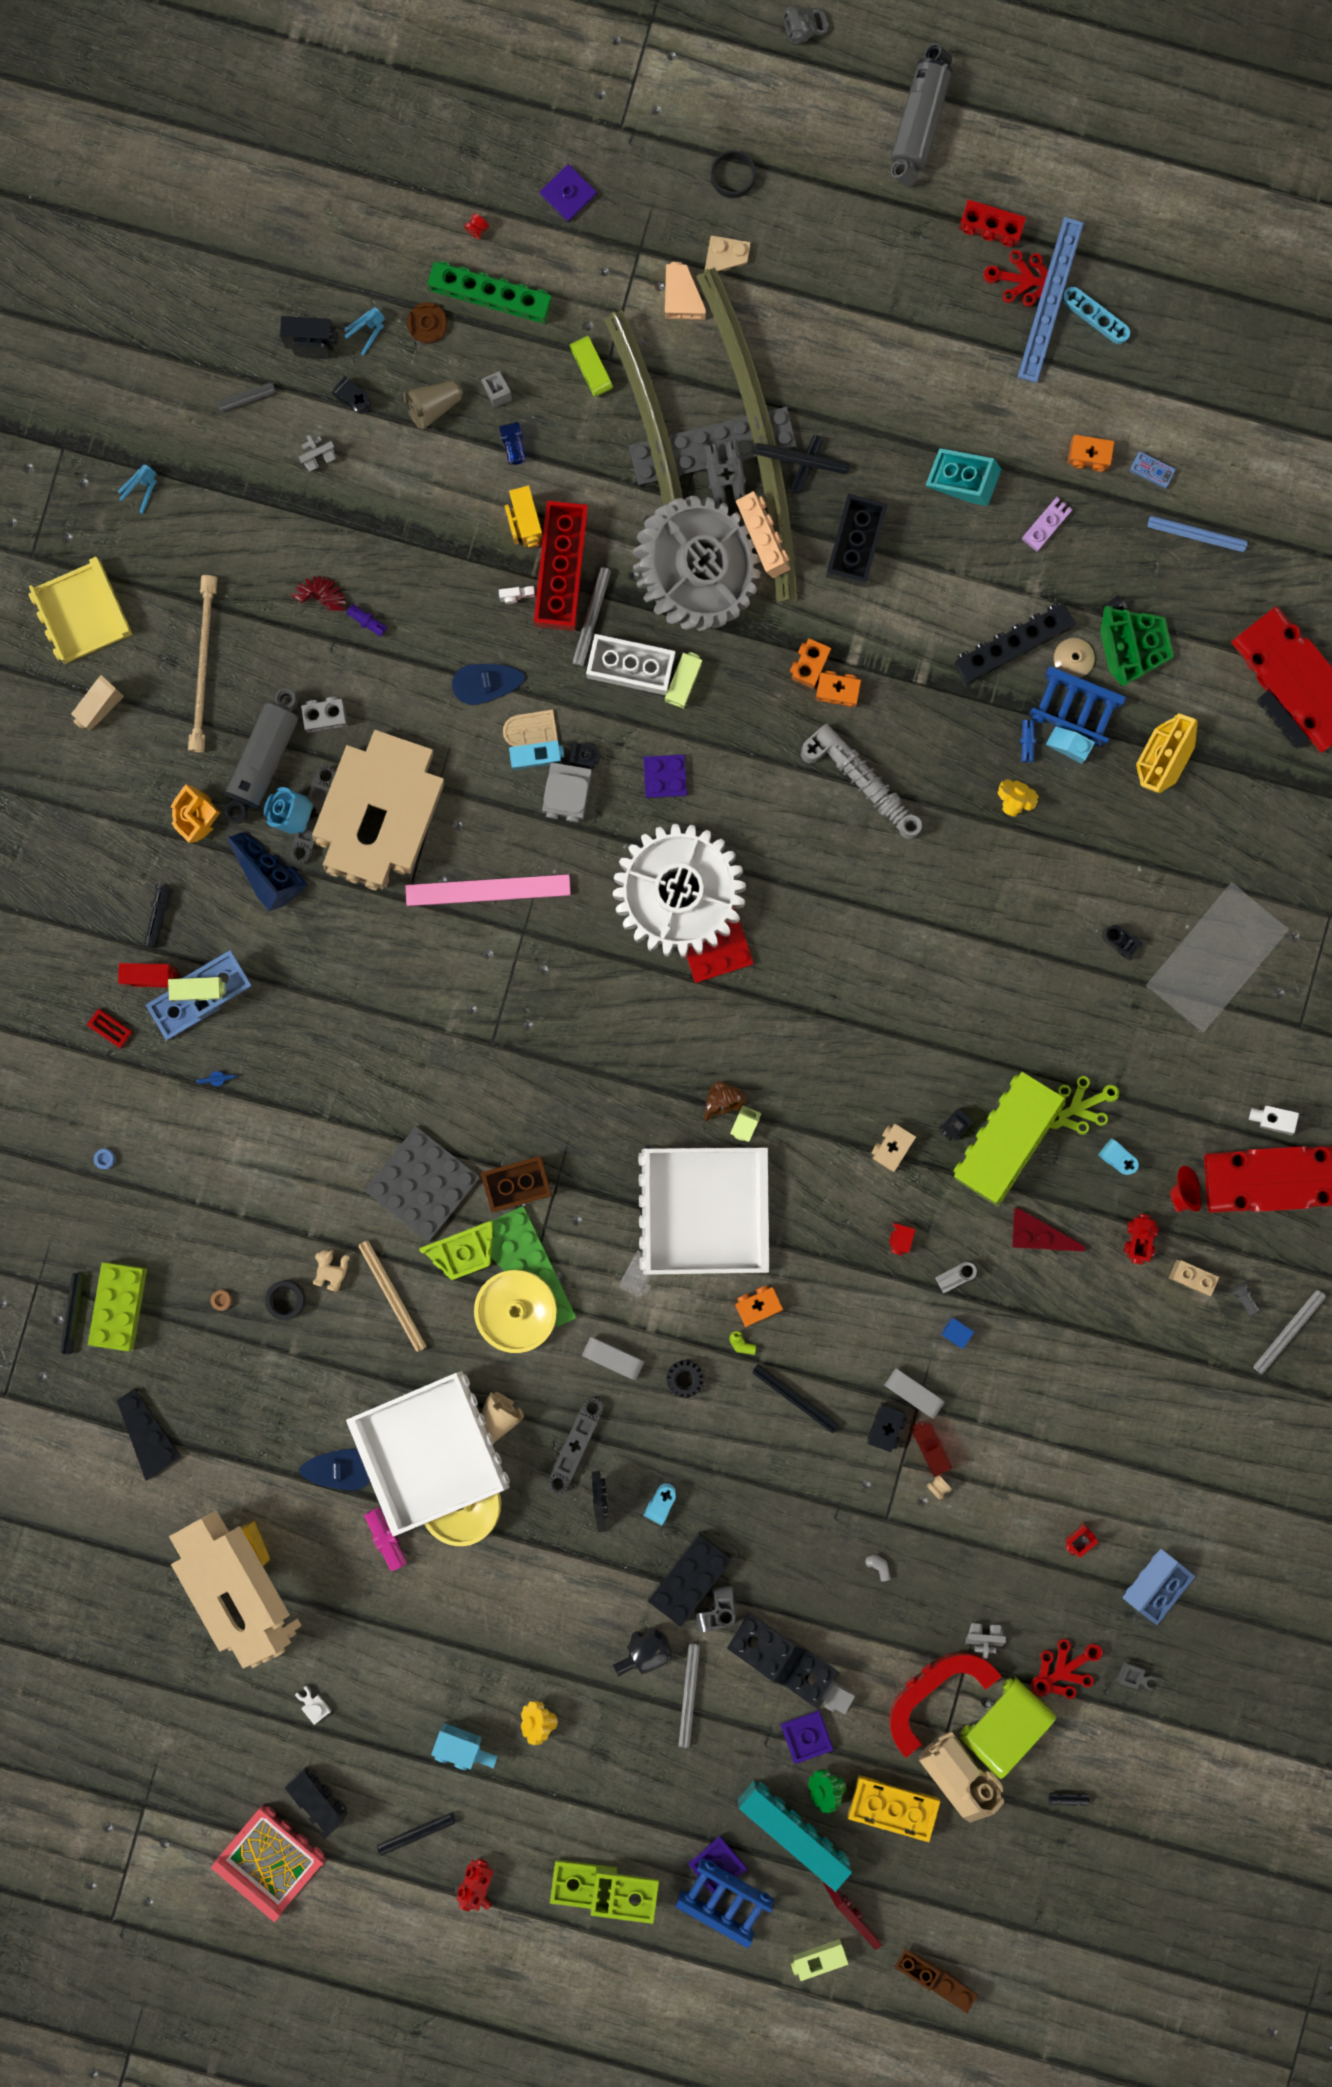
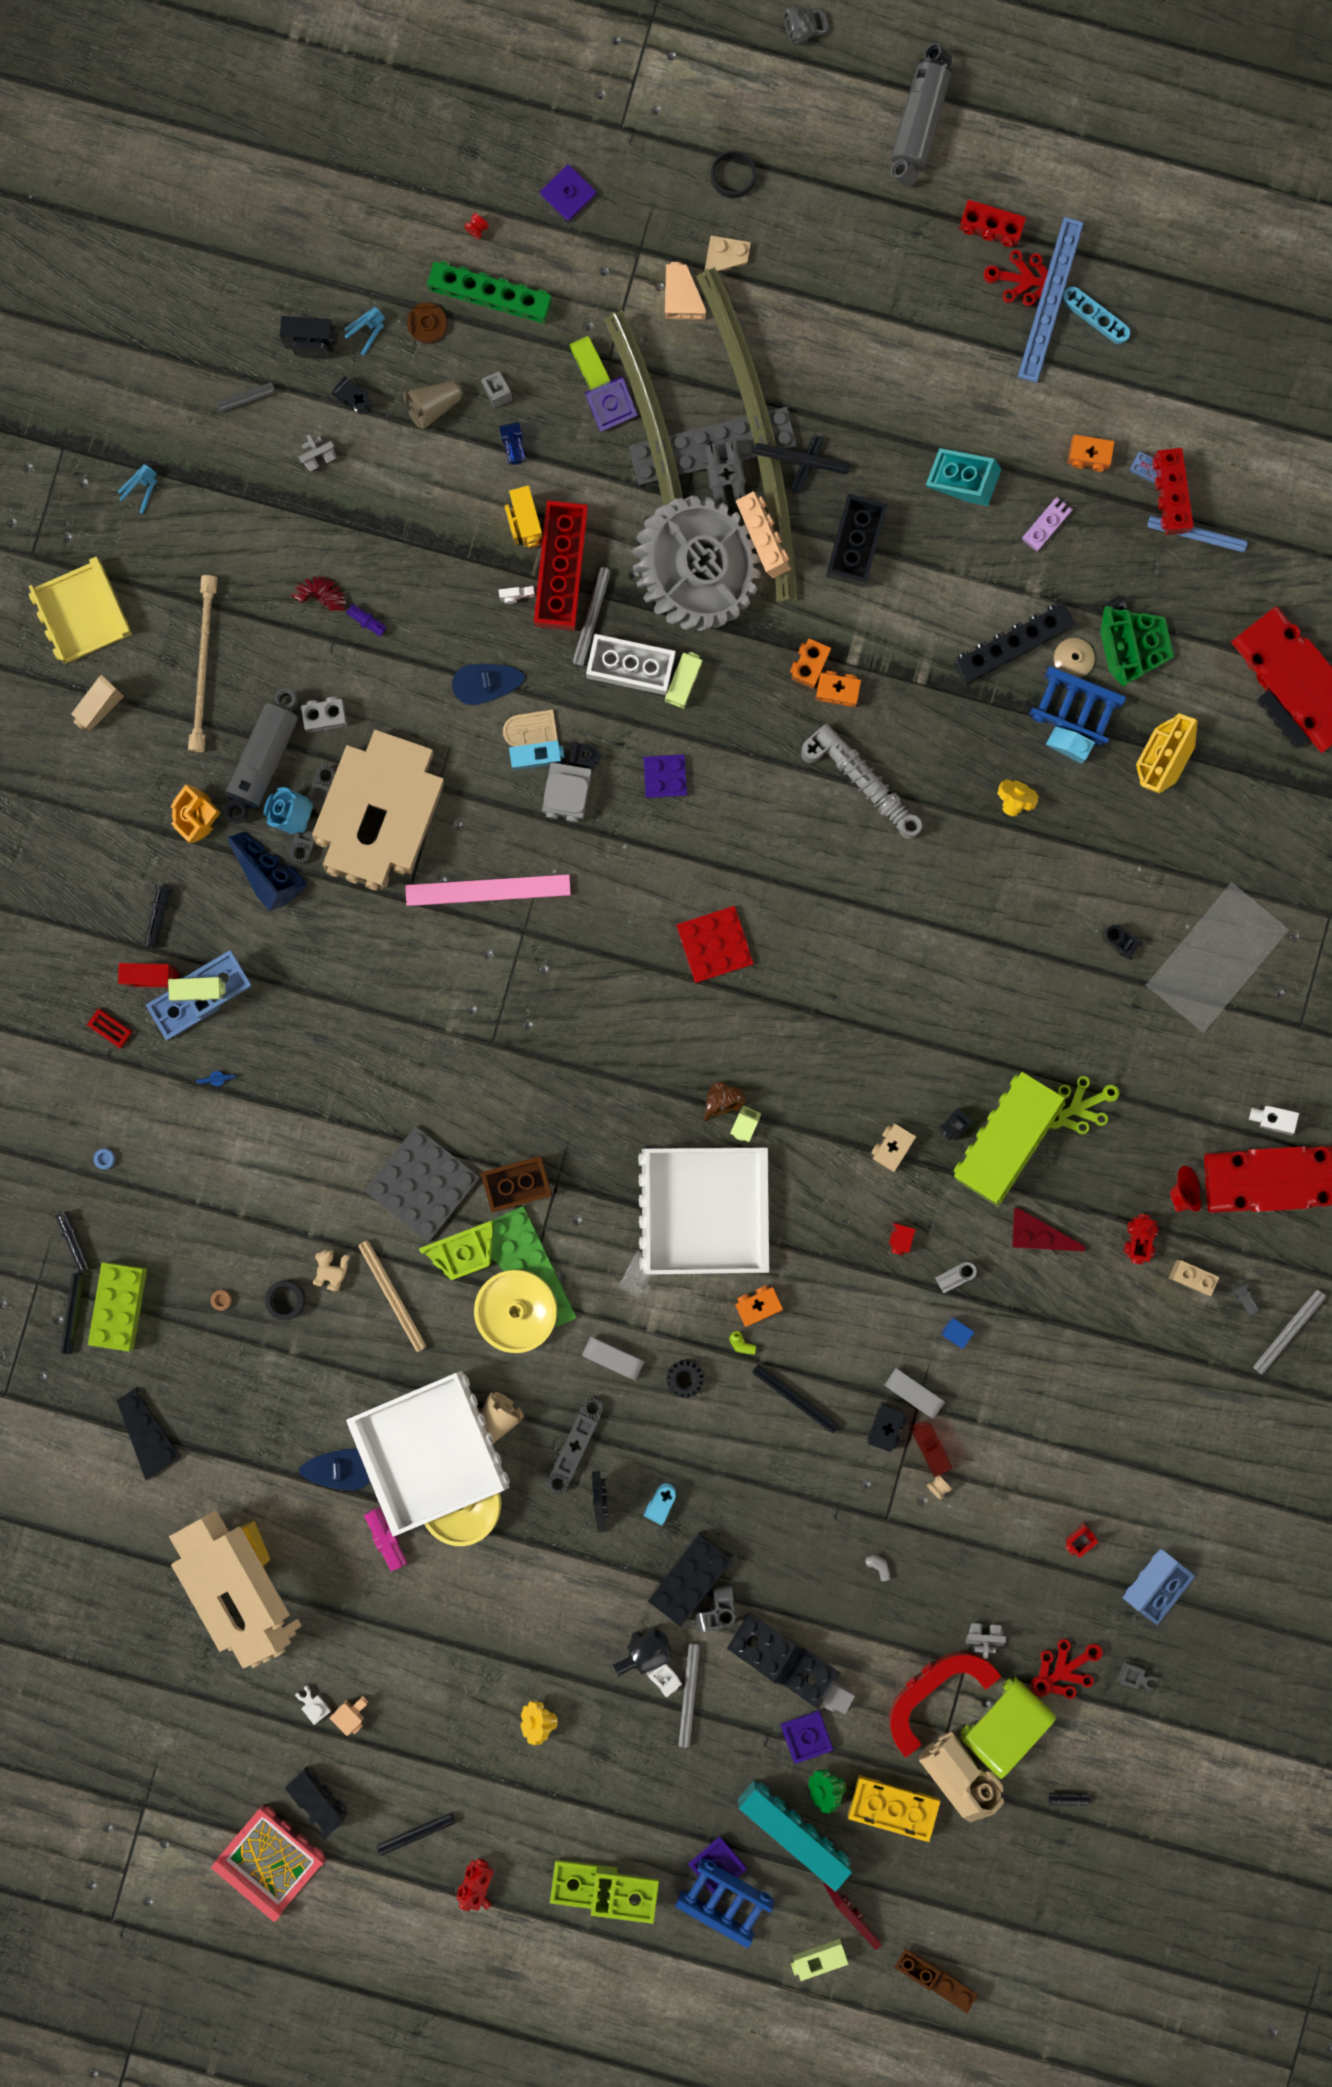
(73, 1242): none -> black pin
(348, 1716): none -> light nougat brick
(460, 1748): medium azure brick -> none
(610, 403): none -> dark purple plate
(665, 1679): none -> white bracket
(679, 856): white gear -> none
(1028, 741): blue pin -> none
(1115, 1155): medium azure piece -> none
(1173, 491): none -> red brick

